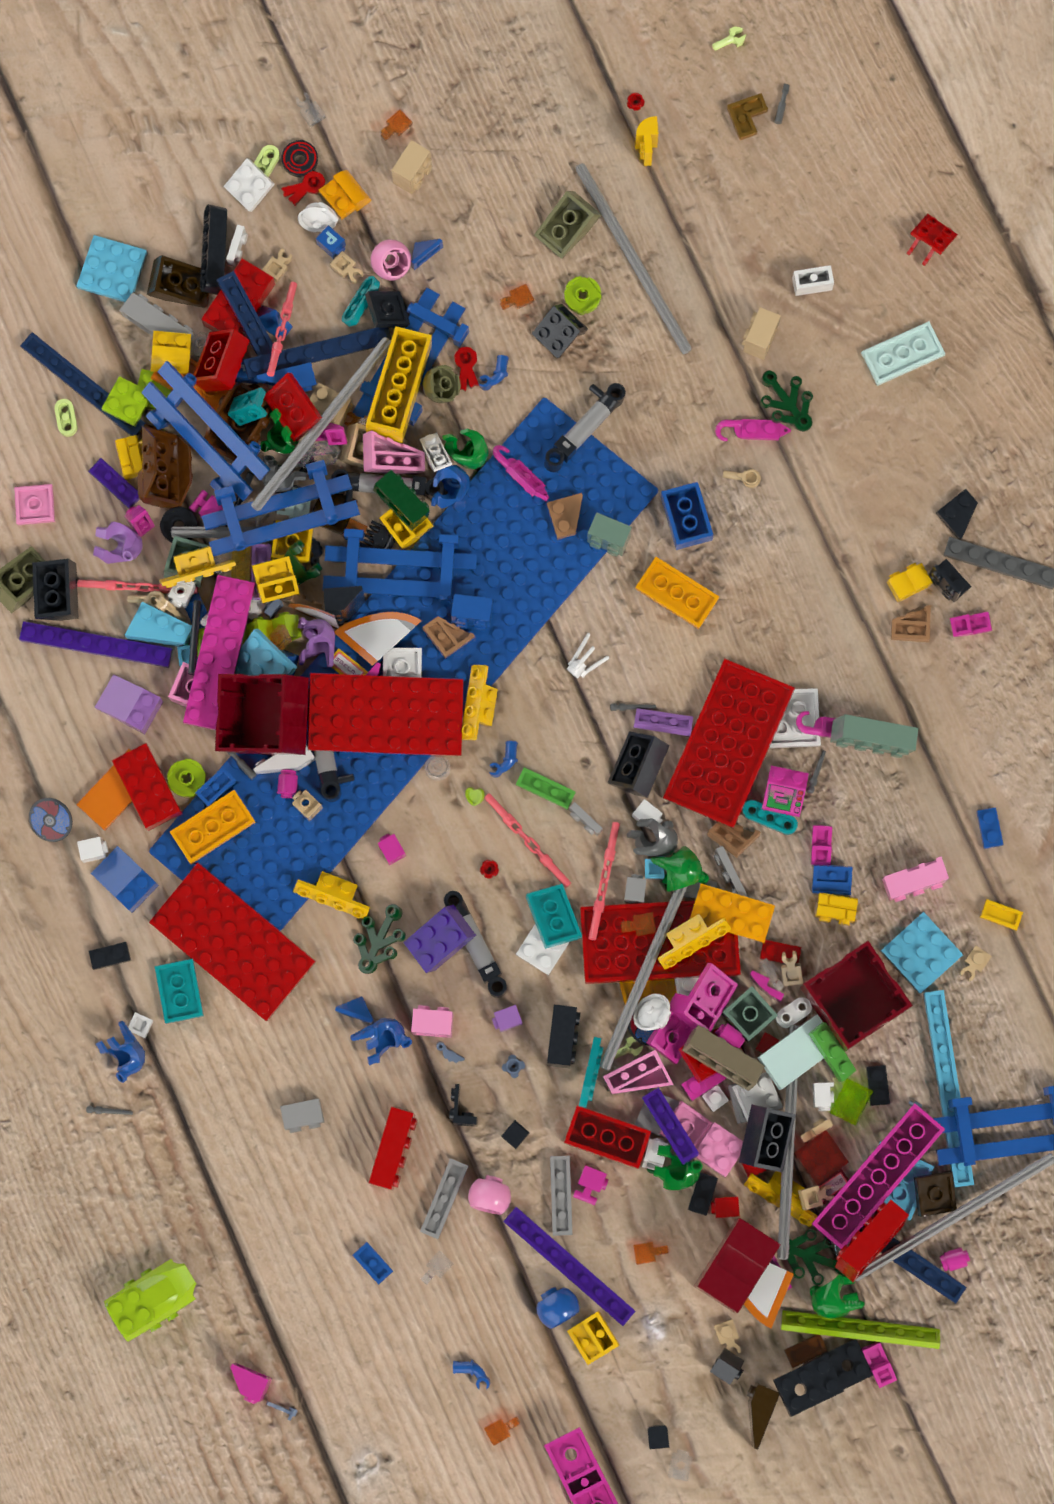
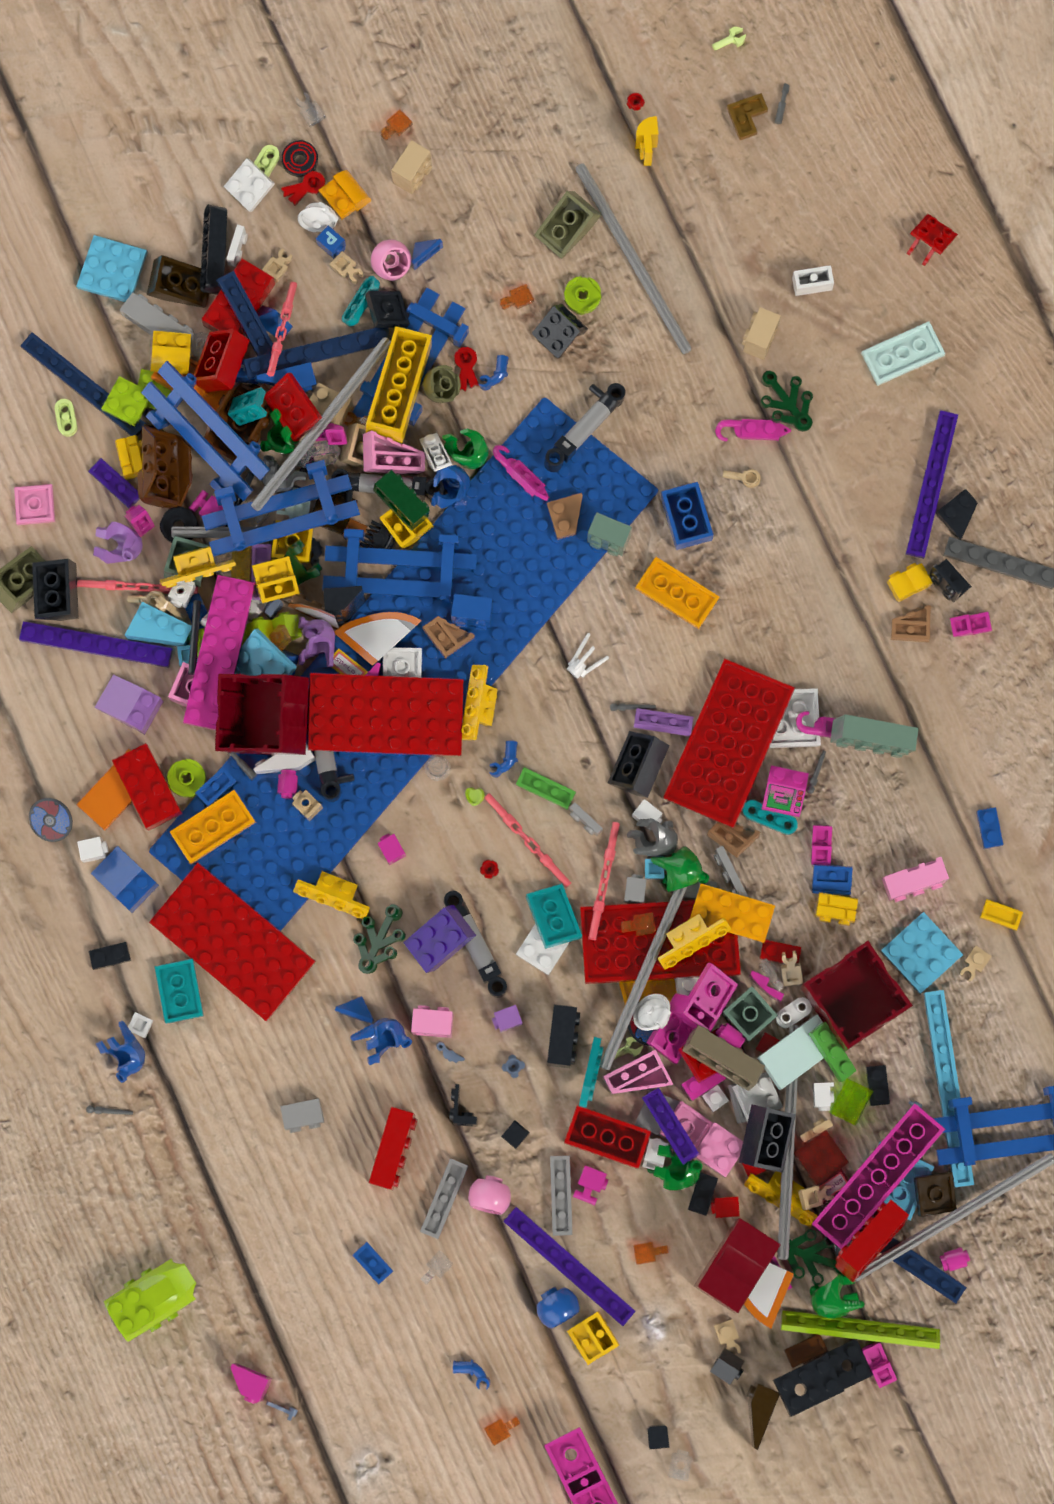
(931, 484): none -> dark purple plate

